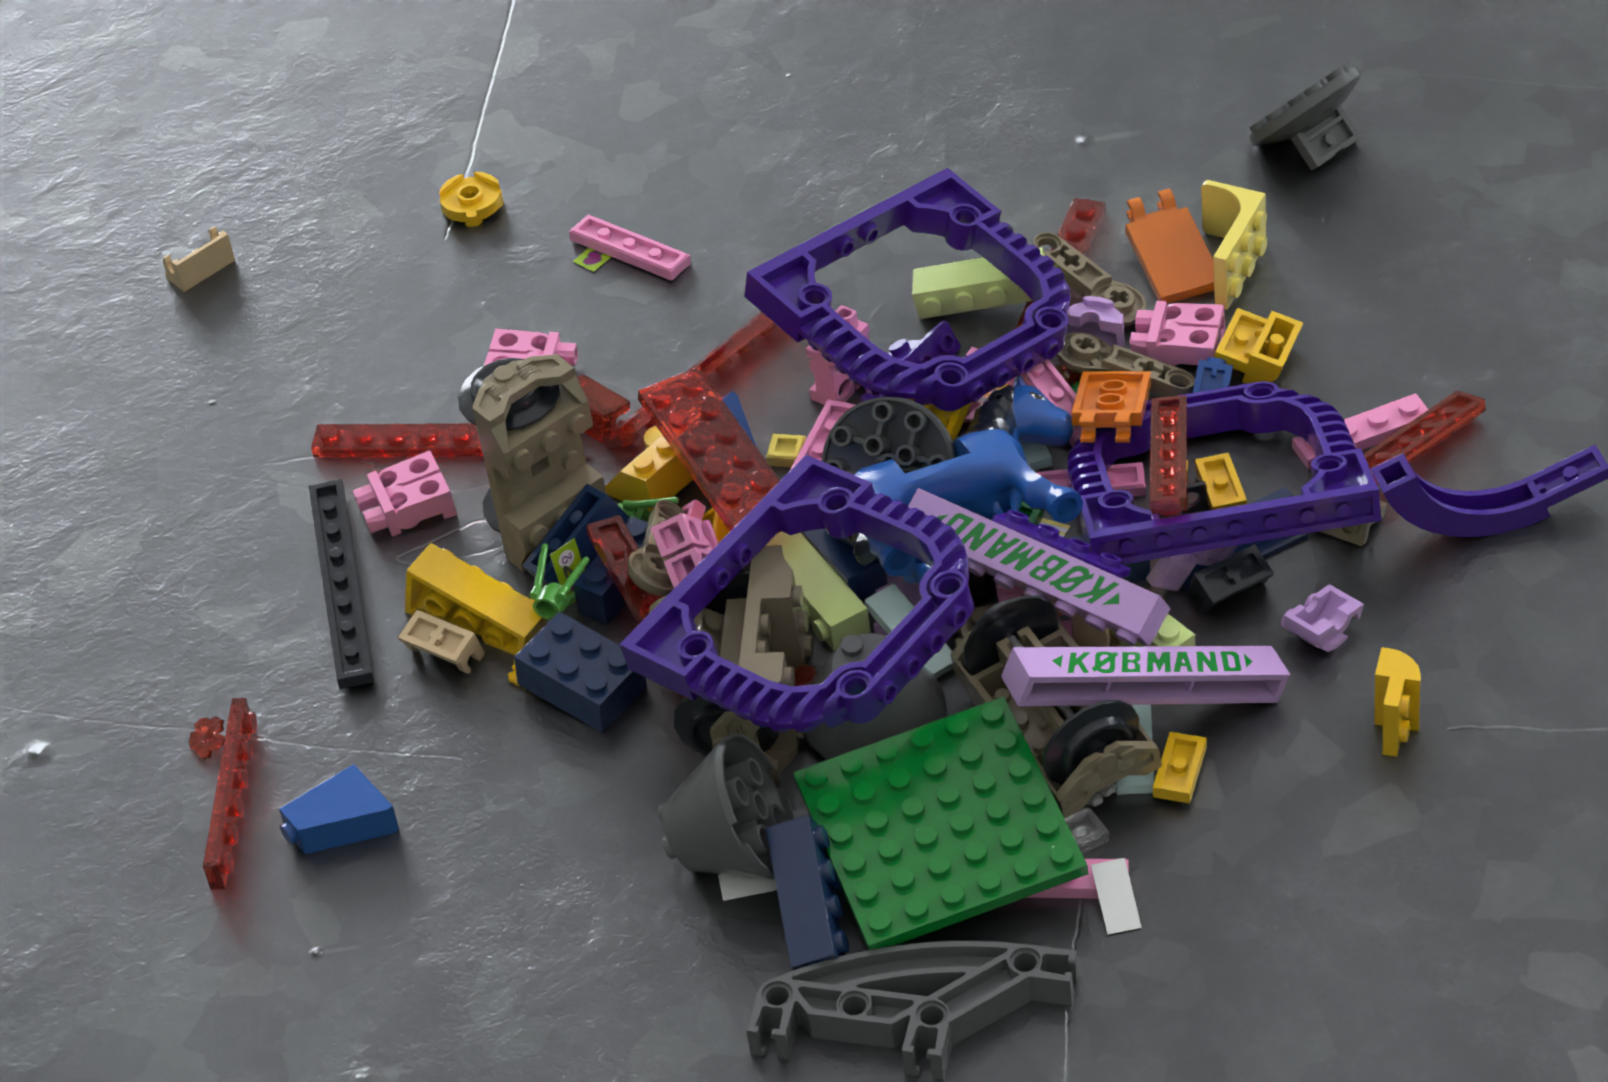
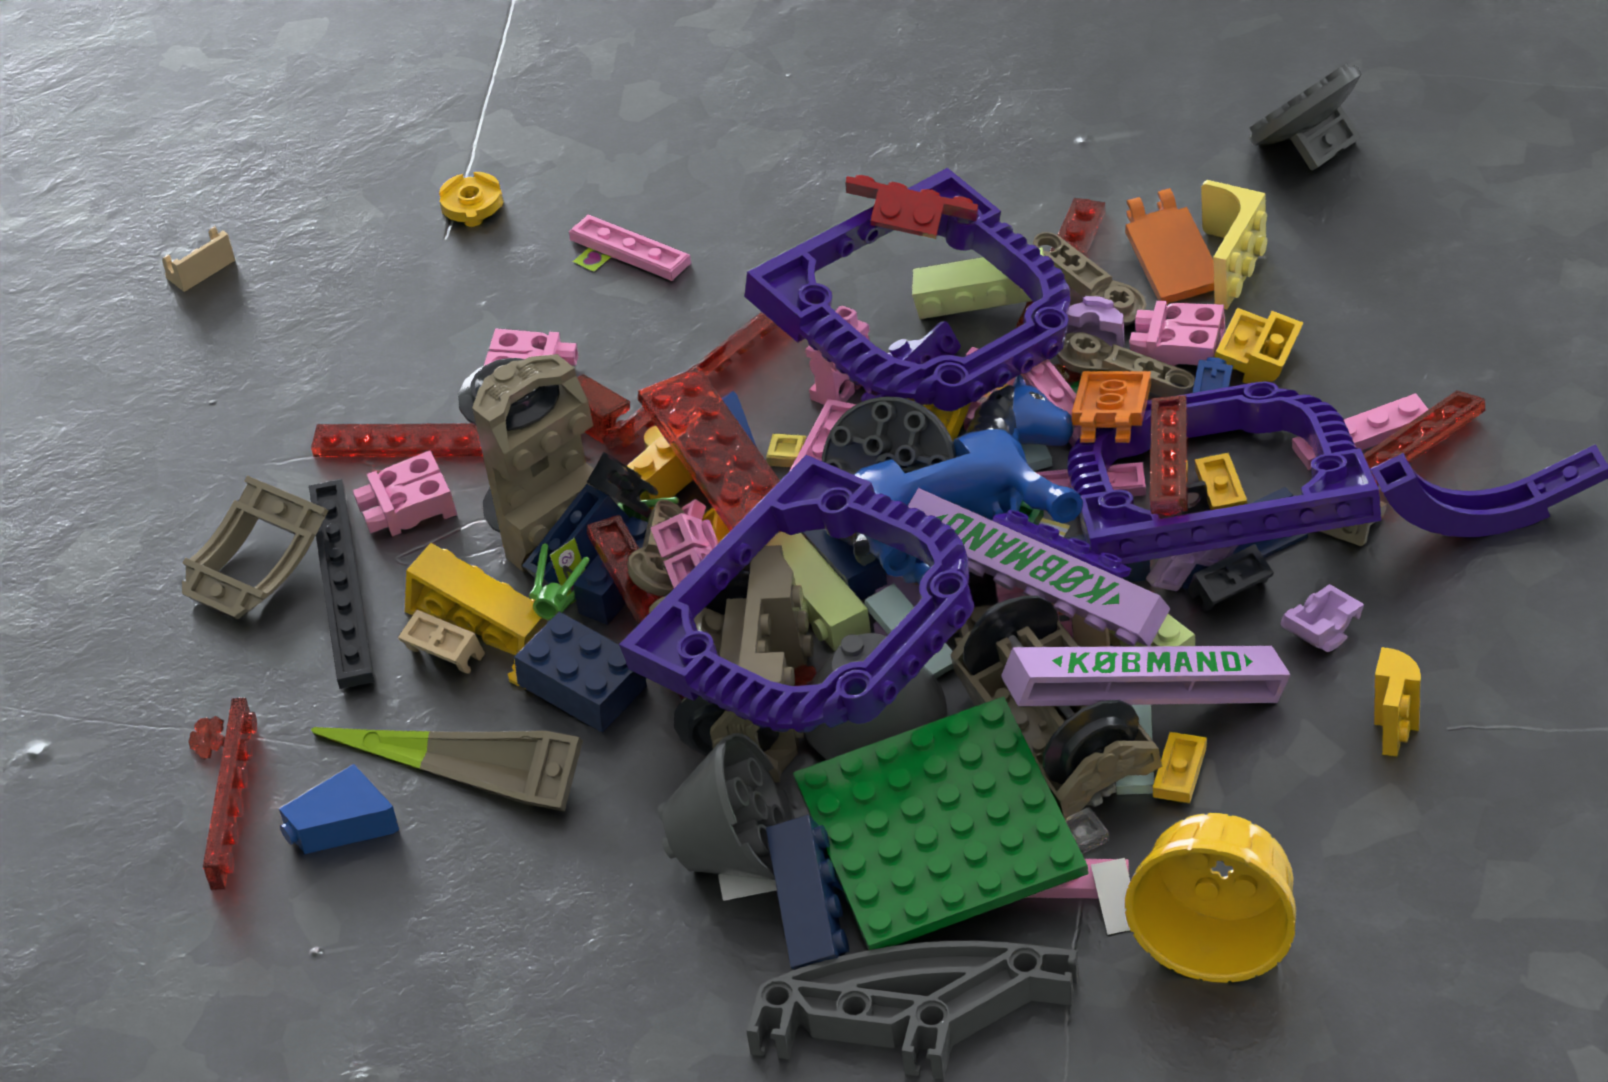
(256, 502): none -> dark tan wedge
(512, 764): none -> dark tan plate
(621, 483): none -> black hinge
(909, 209): none -> red bracket
(1211, 922): none -> yellow piece

